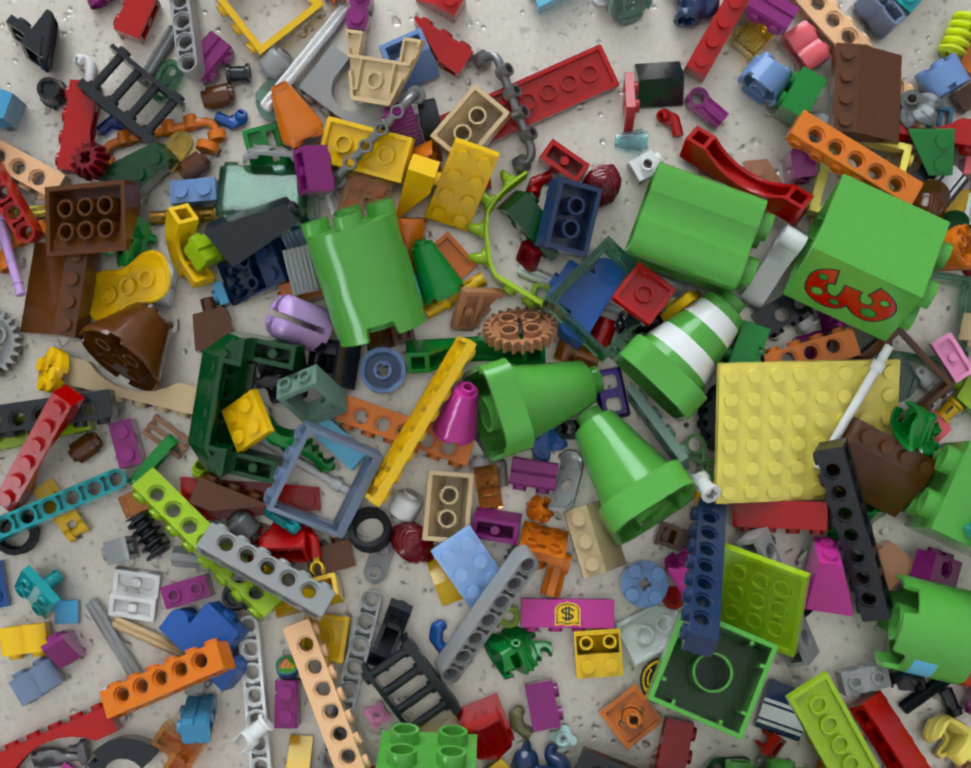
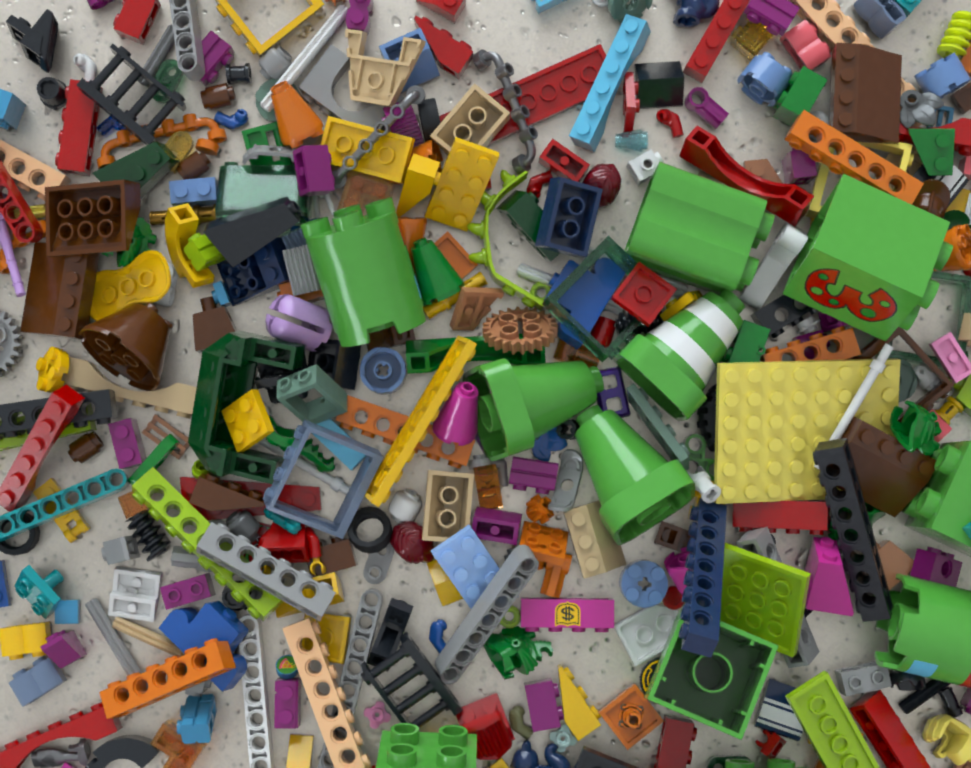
(91, 161): dark red gear -> none
(254, 733): white piece -> none
(529, 256): dark red plate -> none
(576, 712): none -> yellow slope
(595, 111): none -> medium azure arch
(597, 653): yellow slope -> none

